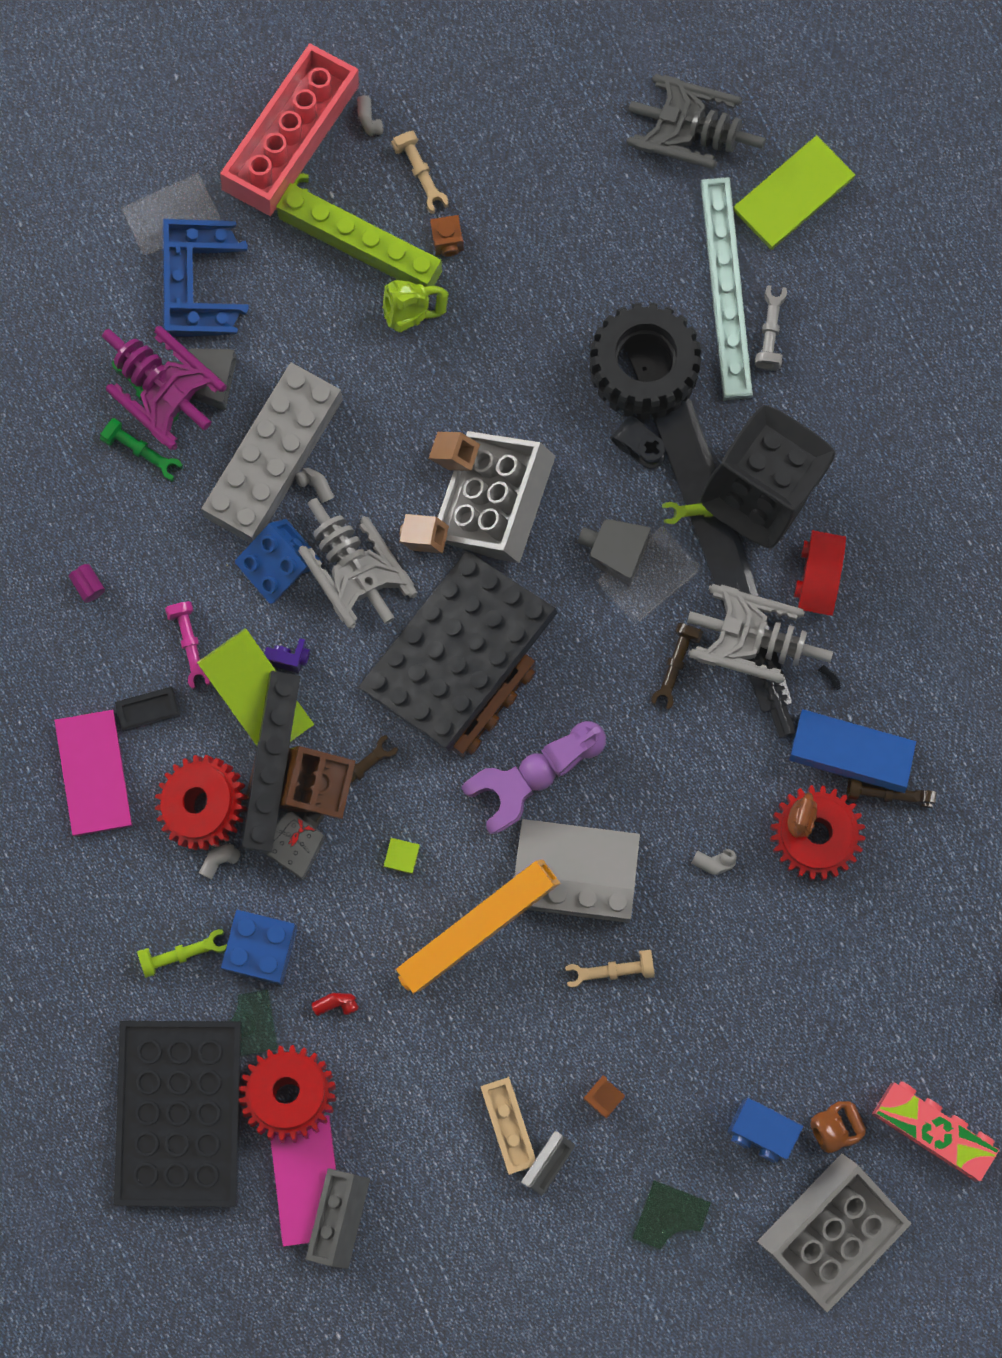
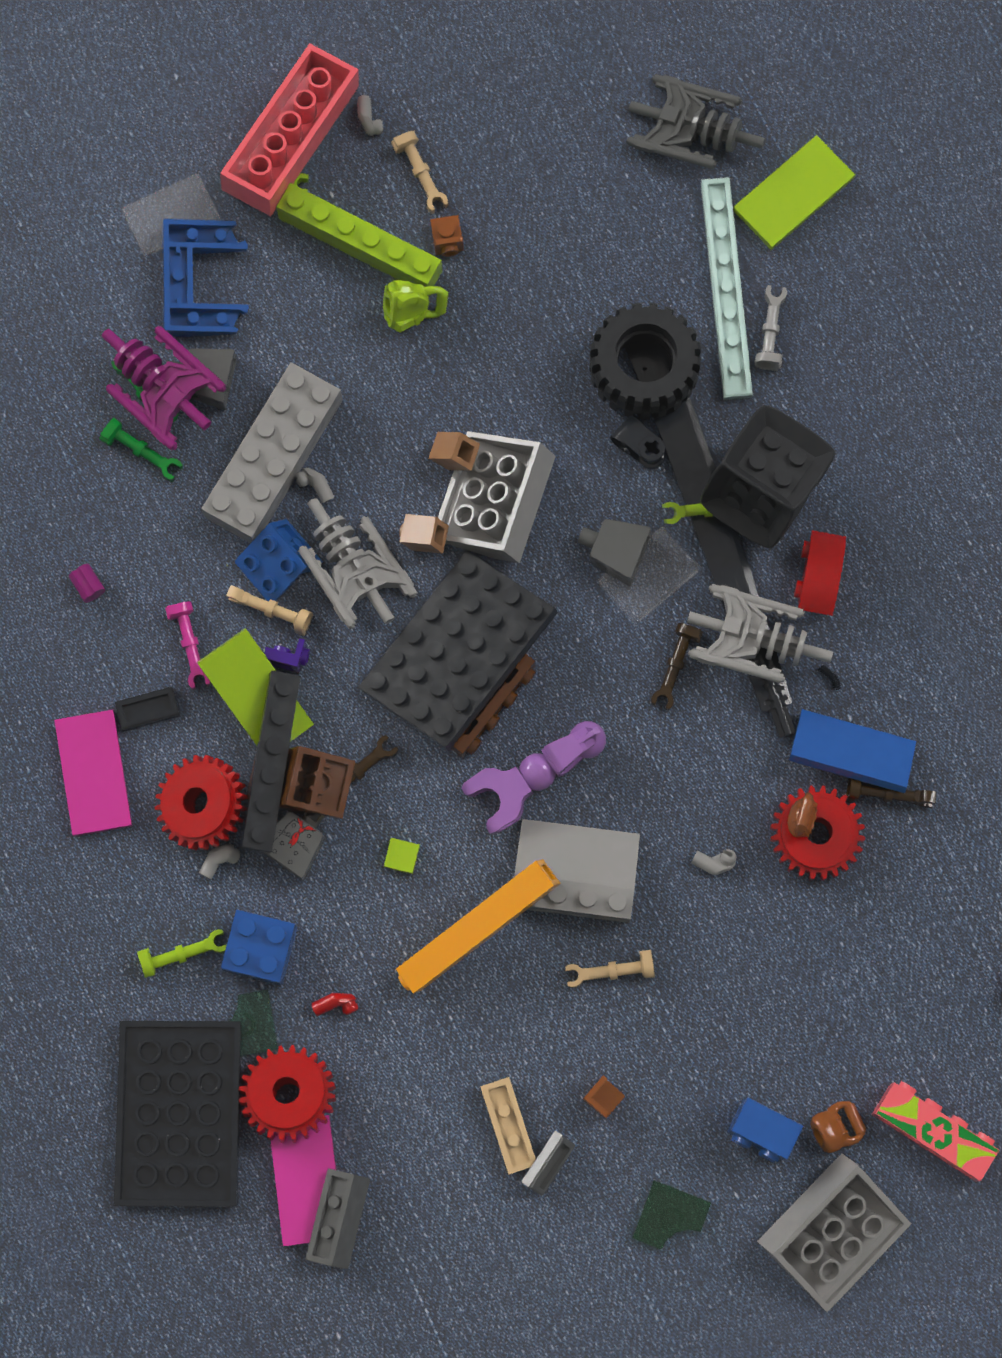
(300, 620): none -> tan piece

